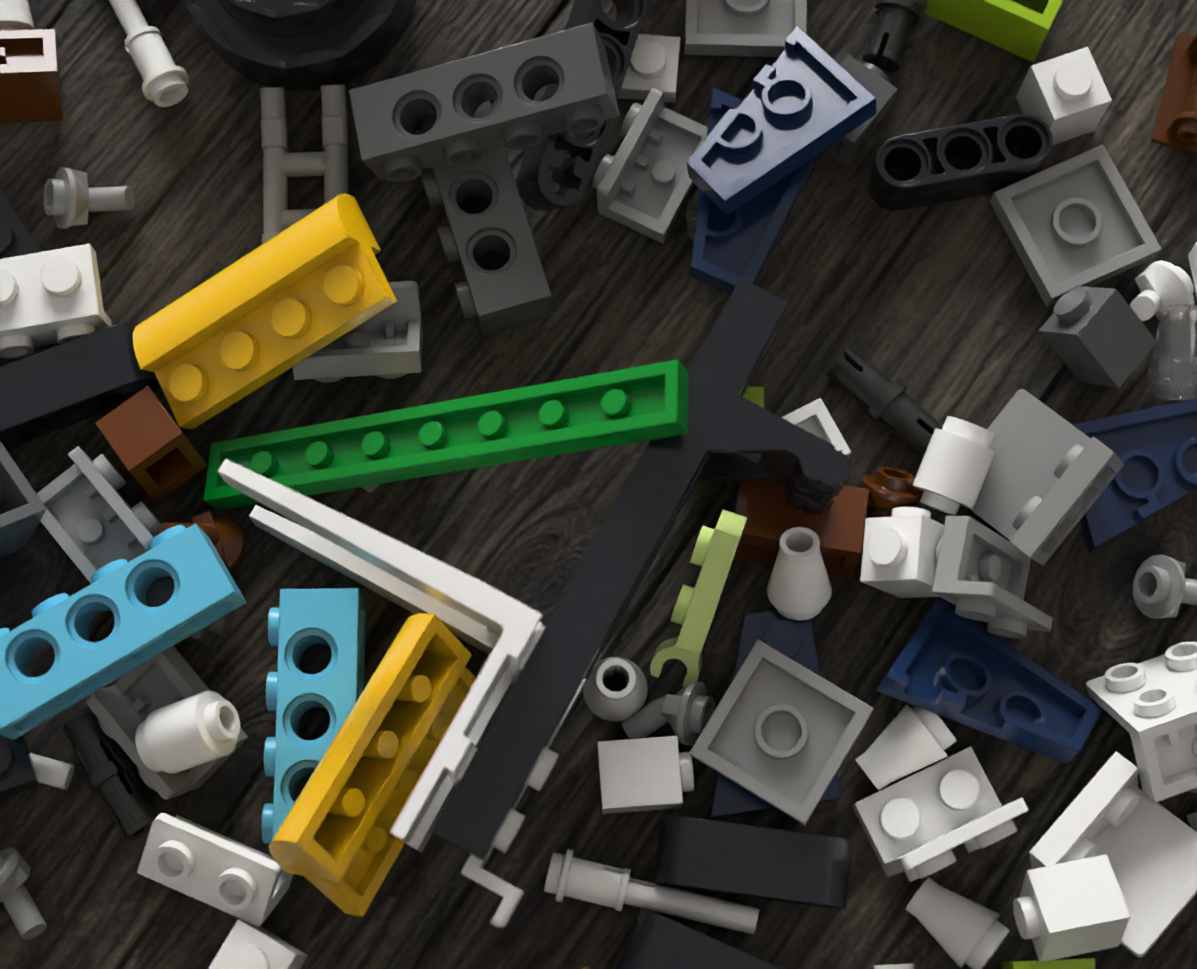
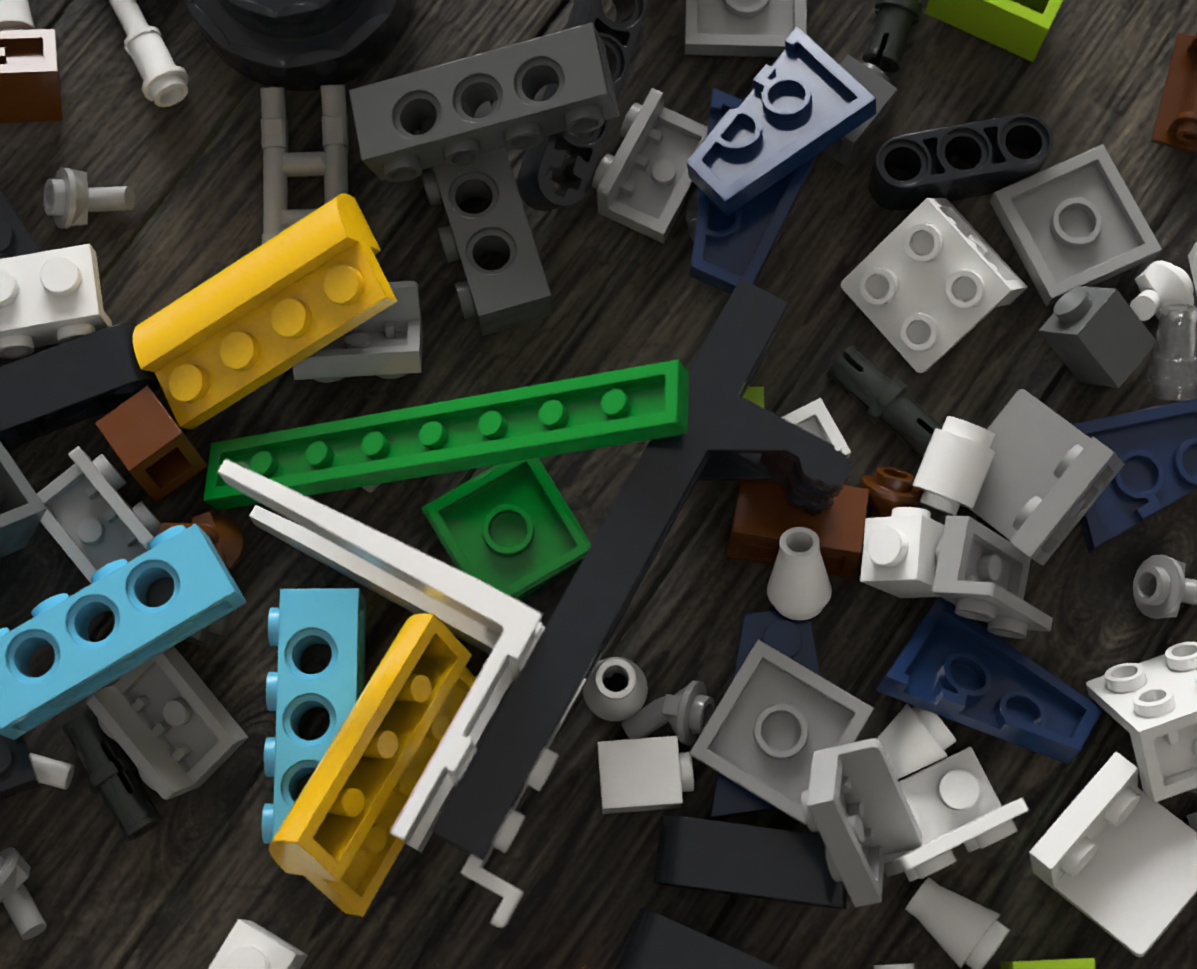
(188, 733): white brick -> none
(213, 868): white bracket -> none
(509, 528): none -> green tile
(614, 887): white pin -> none
(652, 66): white plate -> none
(698, 605): yellowish green plate -> none
(859, 815): none -> light grey bracket
(931, 283): none -> white bracket
(1065, 94): white brick -> none
(1071, 908): white brick -> none

